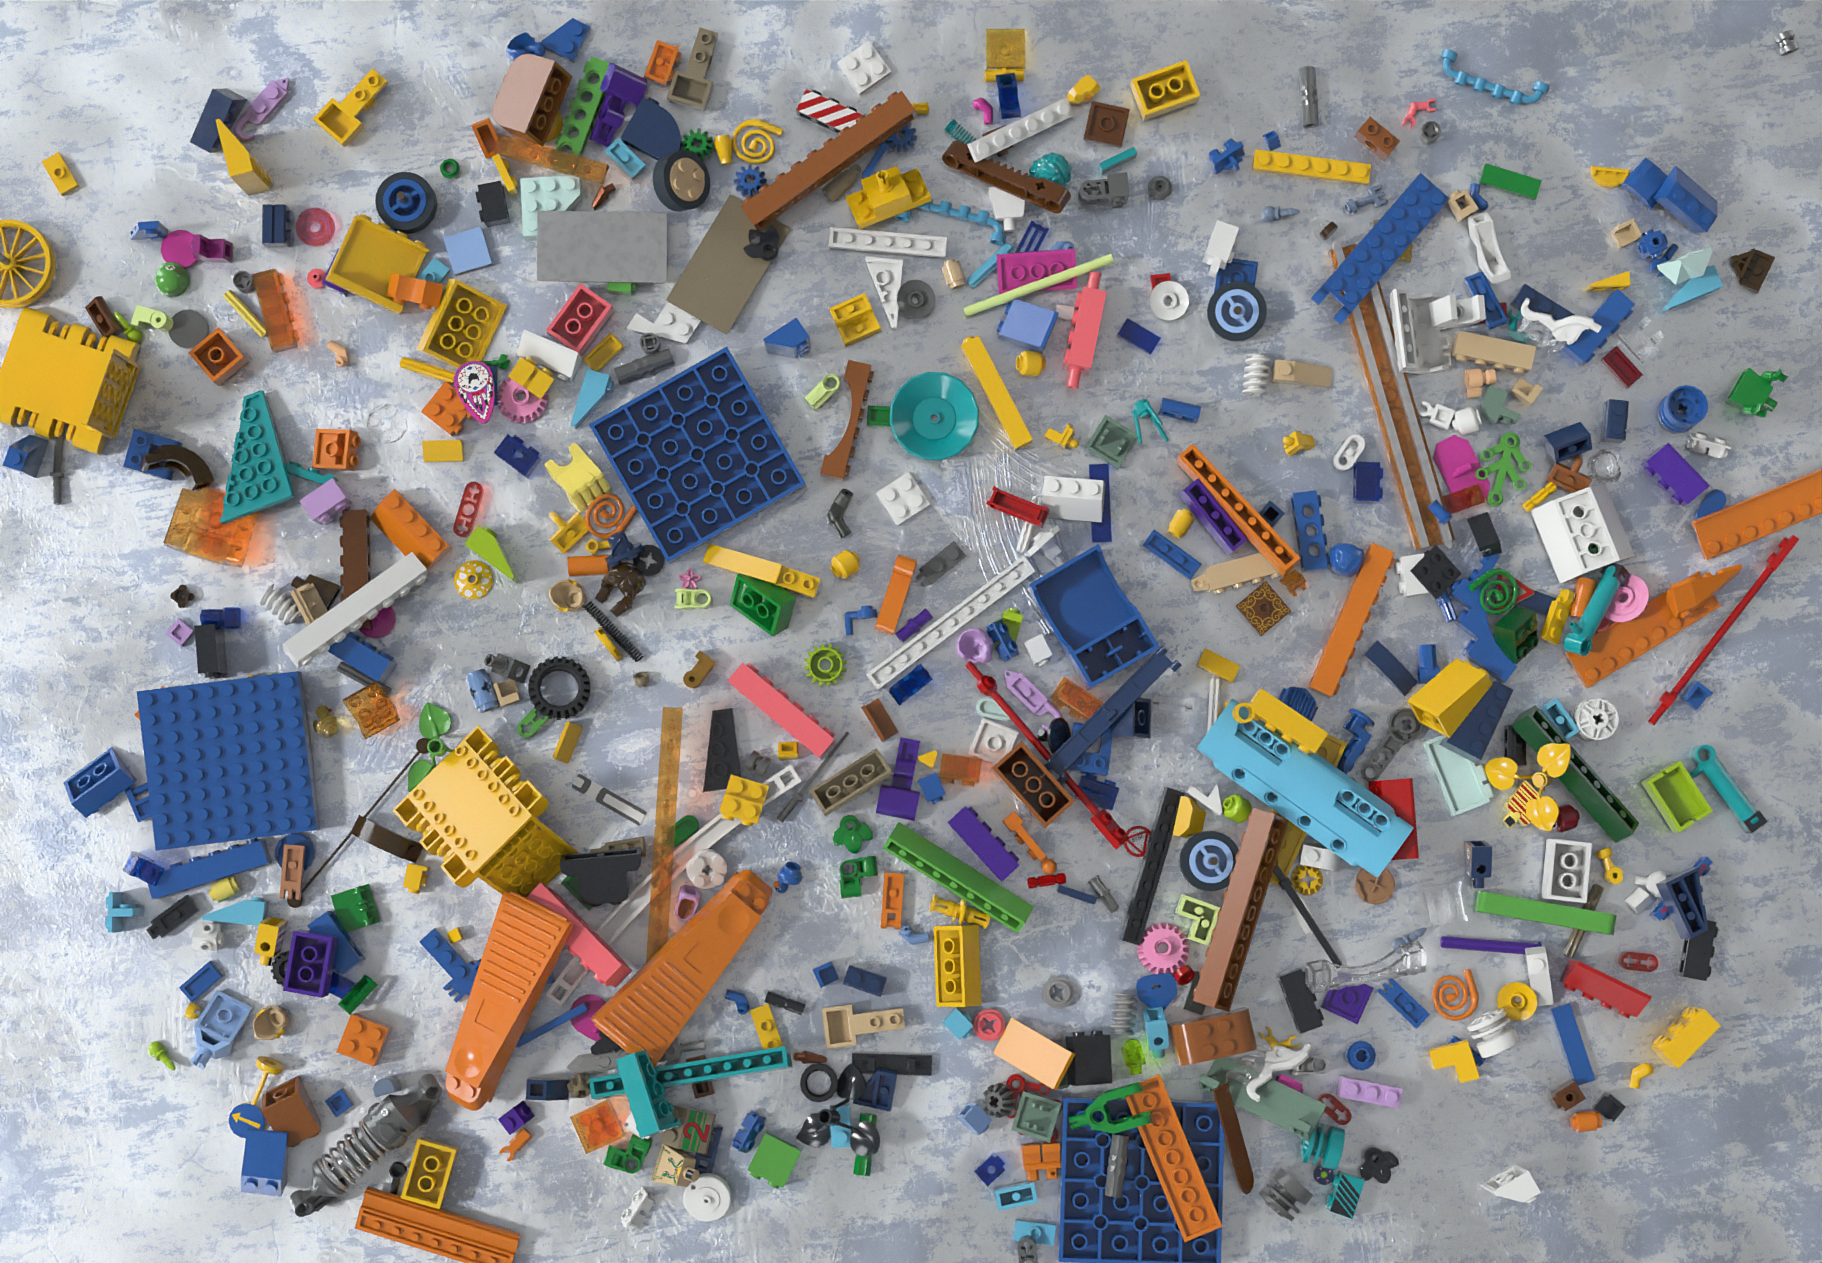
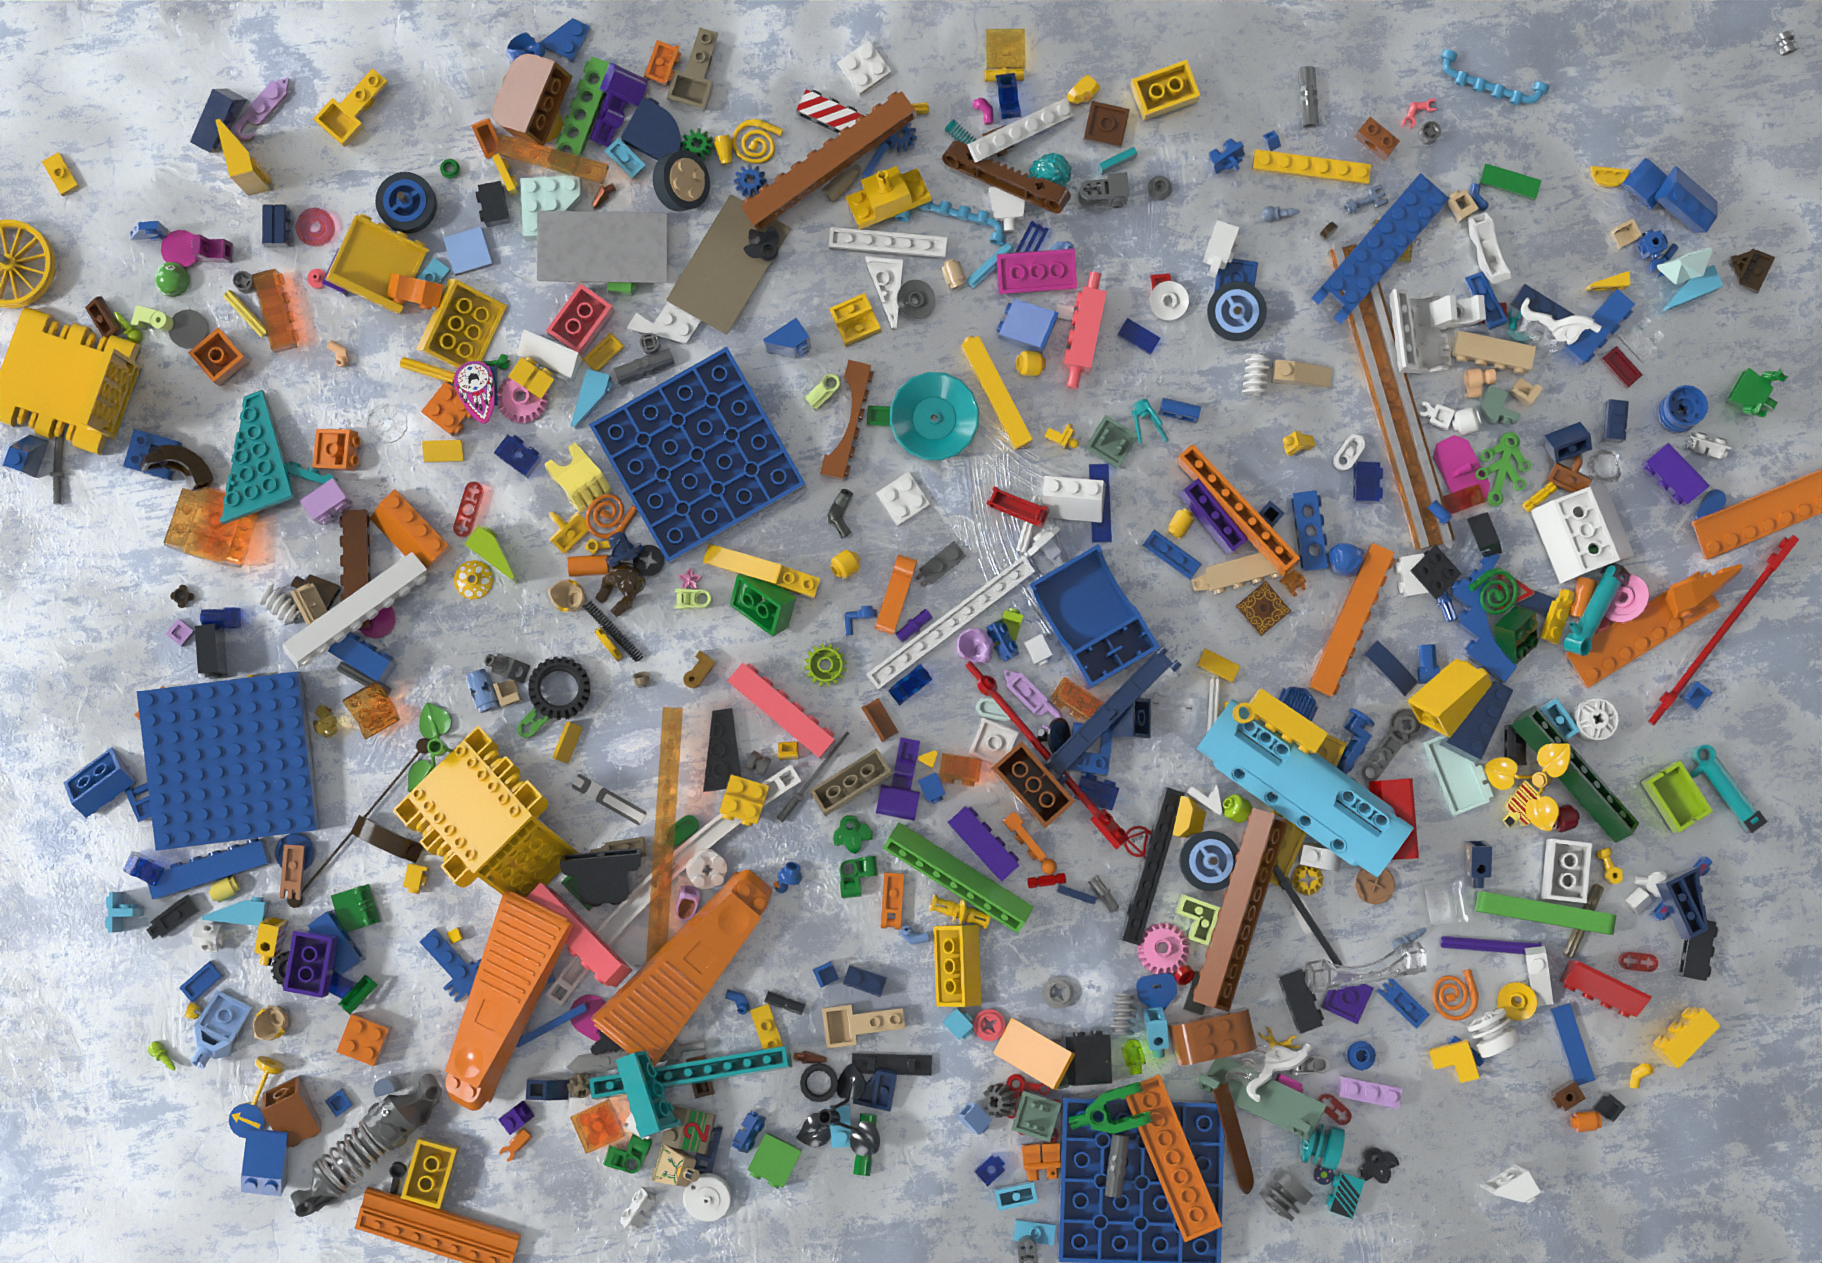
(1038, 285): yellowish green piece -> none

